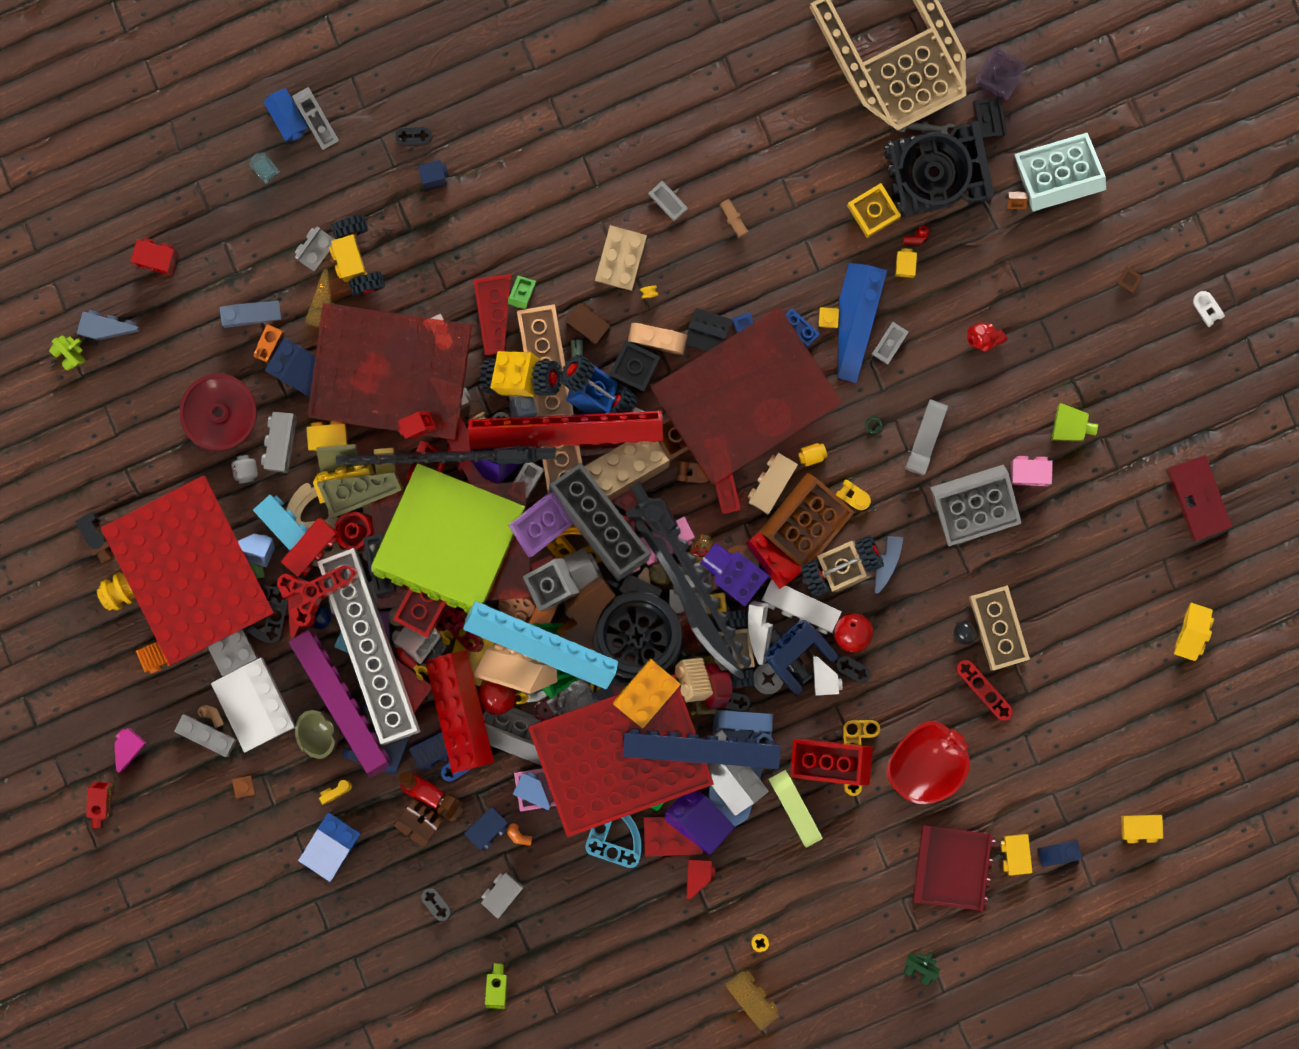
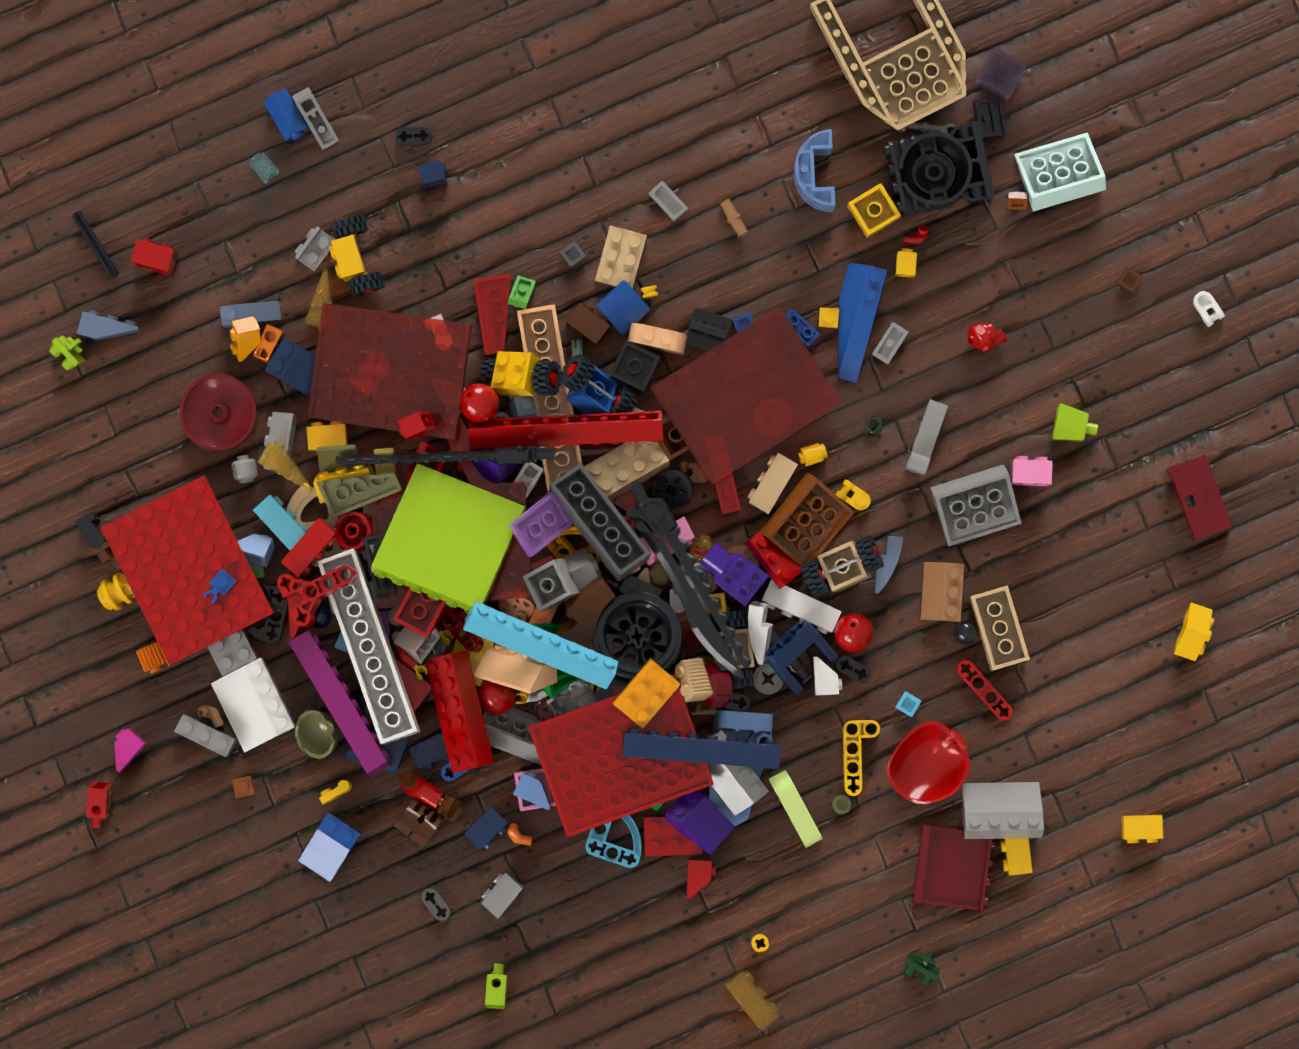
(95, 244): none -> black axle
(221, 584): none -> blue plate
(245, 337): none -> light orange slope
(280, 461): none -> clear yellow slope
(479, 402): none -> red piece
(572, 254): none -> dark grey plate
(623, 307): none -> blue slope
(678, 480): none -> black wheel
(804, 177): none -> medium blue cylinder
(831, 762): red brick -> none
(841, 804): none -> olive tile
(908, 704): none -> medium azure plate
(942, 591): none -> medium nougat slope
(1002, 810): none -> light grey slope
(1060, 853): dark blue slope -> none

